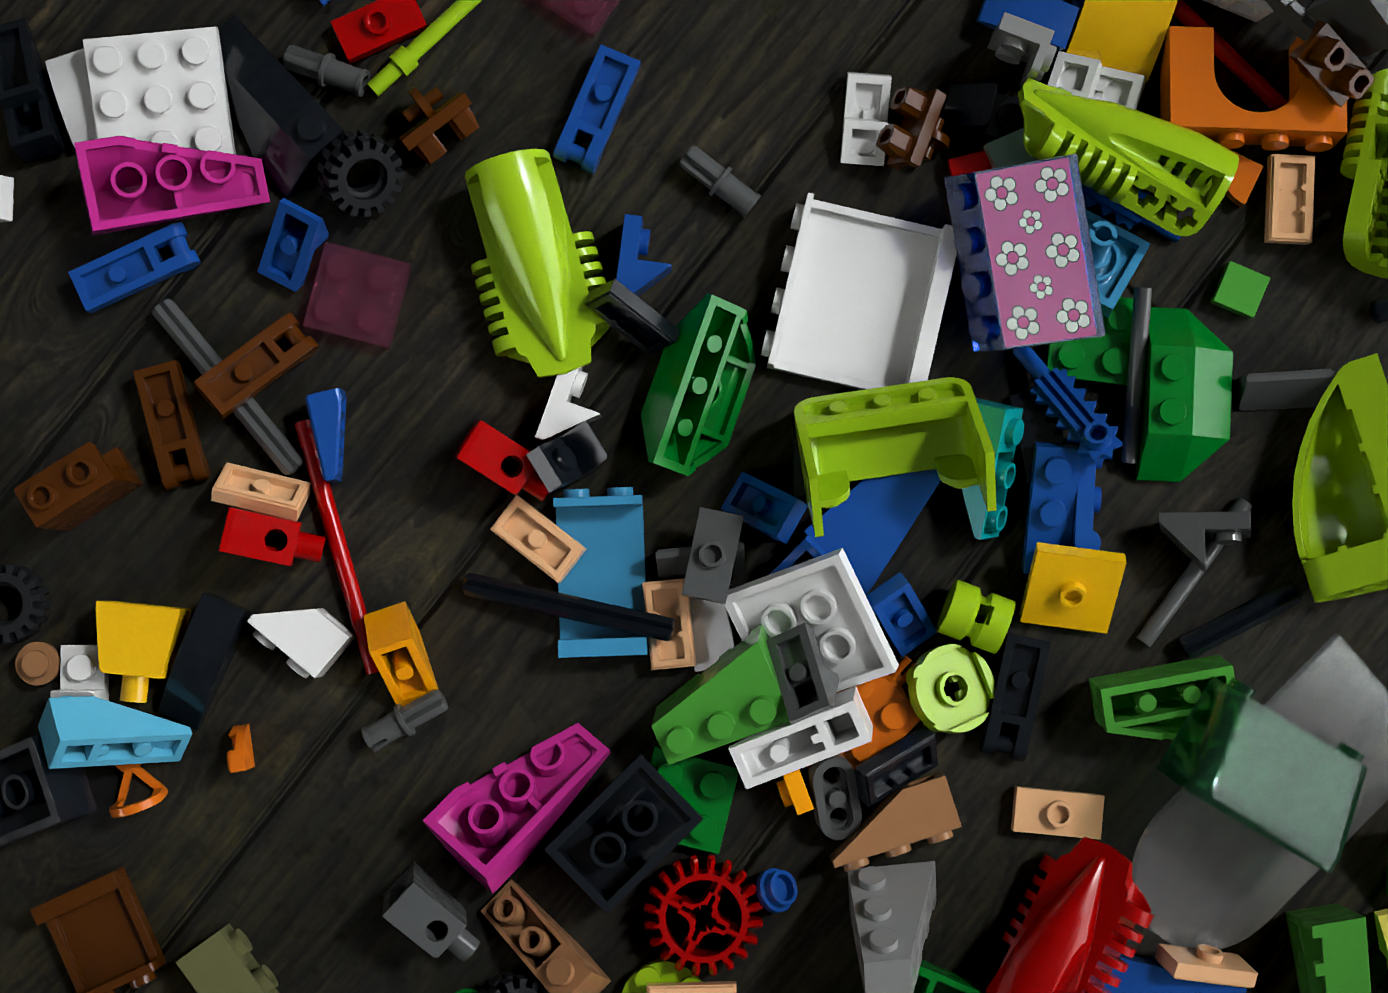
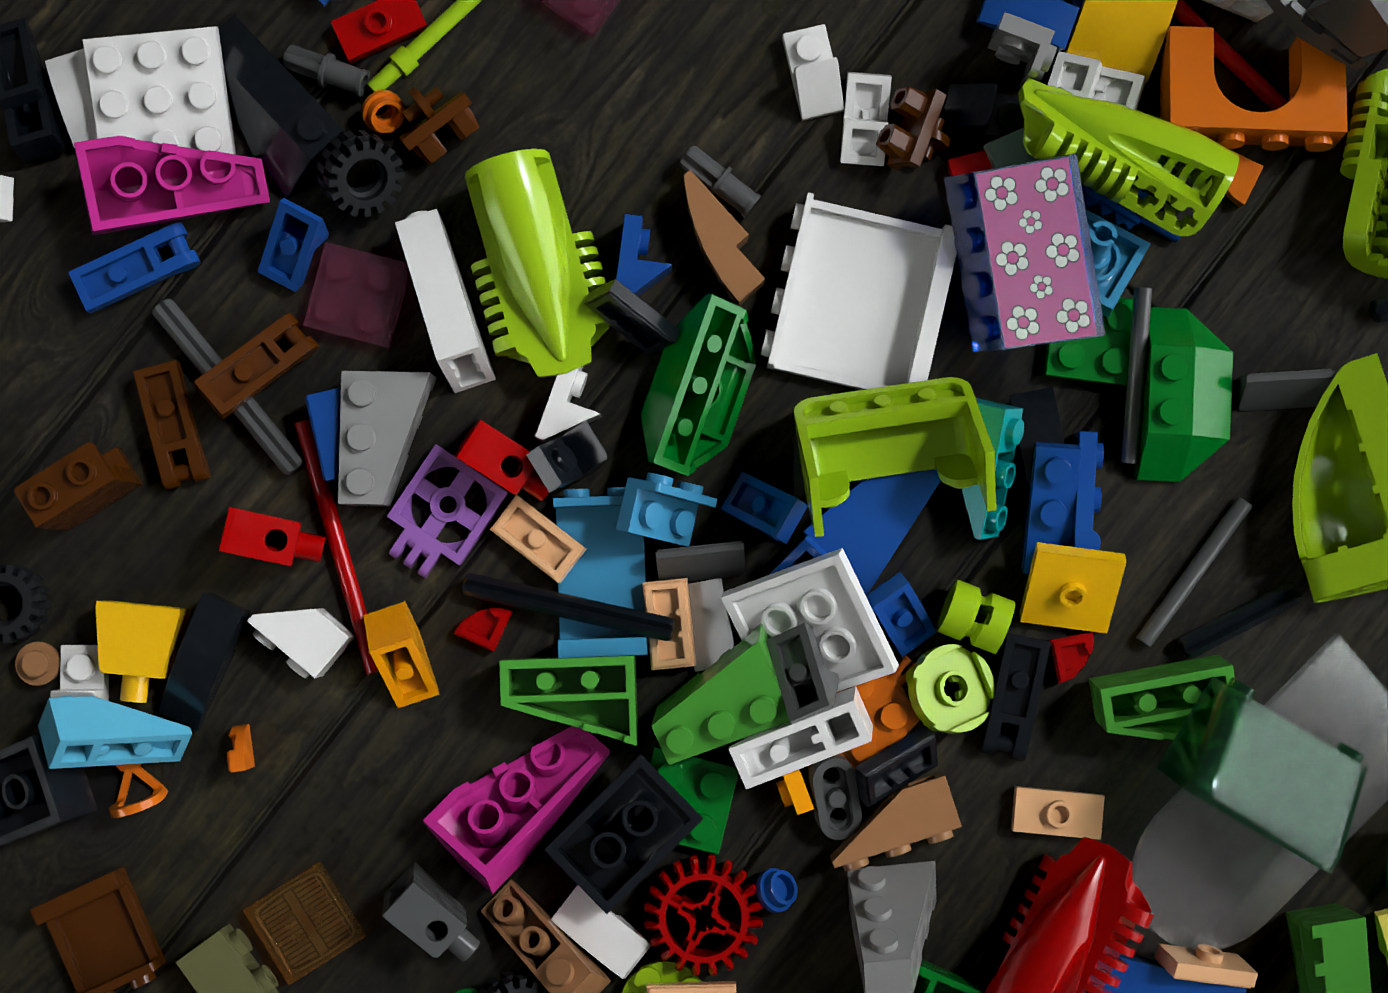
(261, 491): light nougat plate -> none
(304, 923): none -> clear orange tile
(377, 431): none -> light grey wedge
(388, 121): none -> orange plate
(404, 720): dark grey axle -> none
(423, 539): none -> medium lavender piece
(444, 301): none -> white slope
(485, 627): none -> red tile
(576, 691): none -> bright green wedge
(597, 107): blue plate -> none
(601, 934): none -> white slope
(661, 511): none -> dark azure bracket
(712, 555): dark grey plate -> none
(720, 242): none -> medium nougat slope
(813, 72): none -> white slope
(1067, 403): blue piece -> none
(1070, 655): none -> red tile
(1191, 529): dark grey slope -> none
(1240, 290): bright green tile -> none
(1289, 199): light nougat plate -> none
(1332, 65): reddish brown hips -> none

